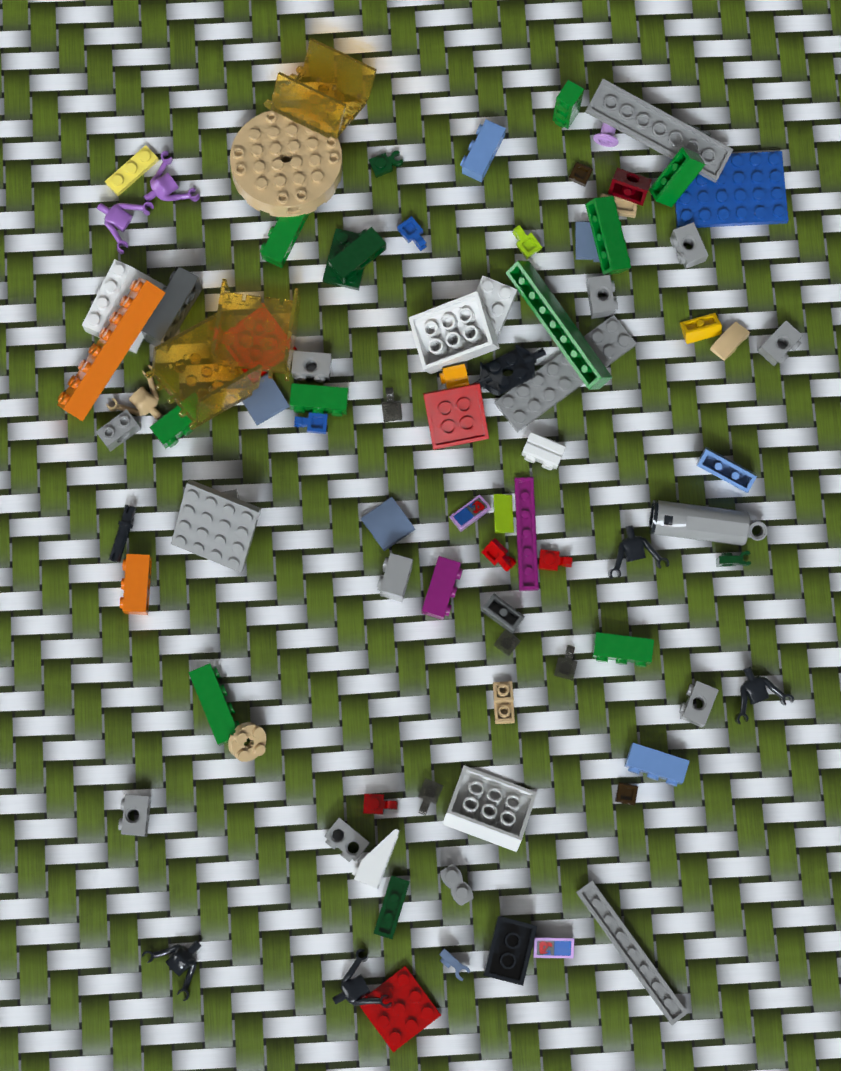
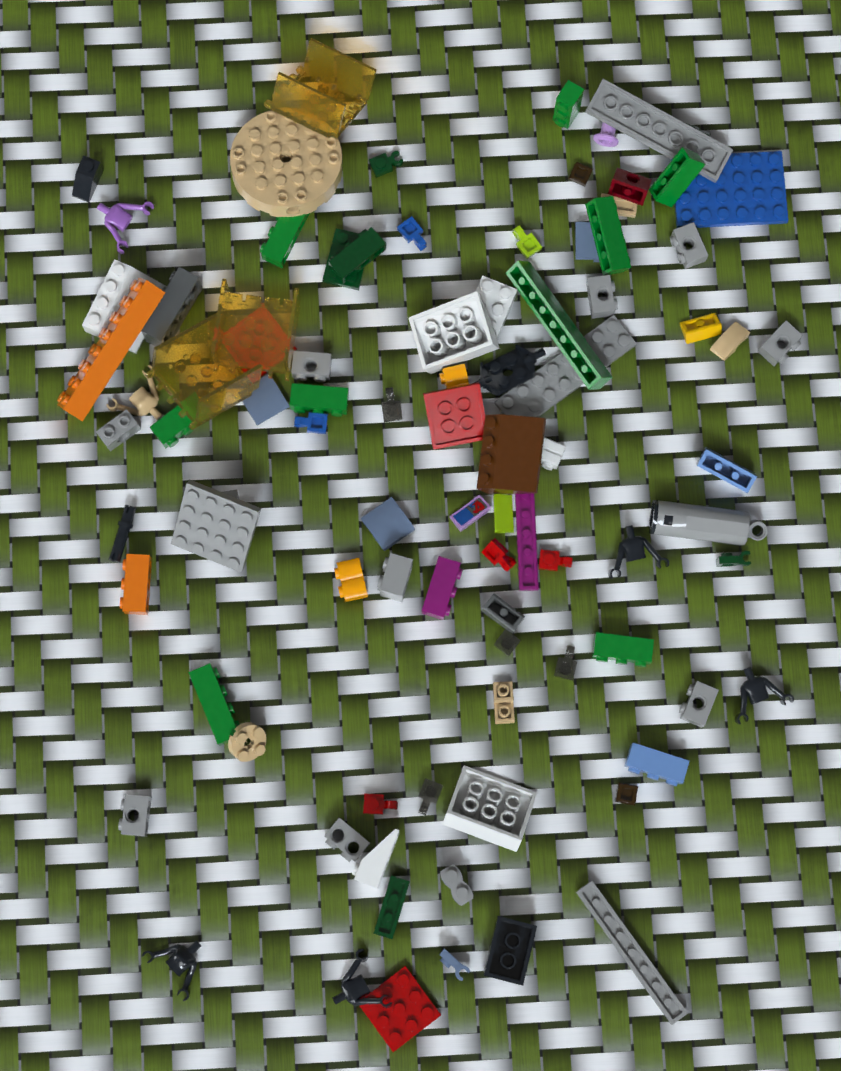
(87, 178): none -> black slope
(131, 170): light yellow plate -> none
(164, 185): medium lavender piece -> none
(351, 579): none -> light orange brick
(483, 150): medium blue brick -> none
(511, 454): none -> reddish brown slope
(553, 947): slope -> none

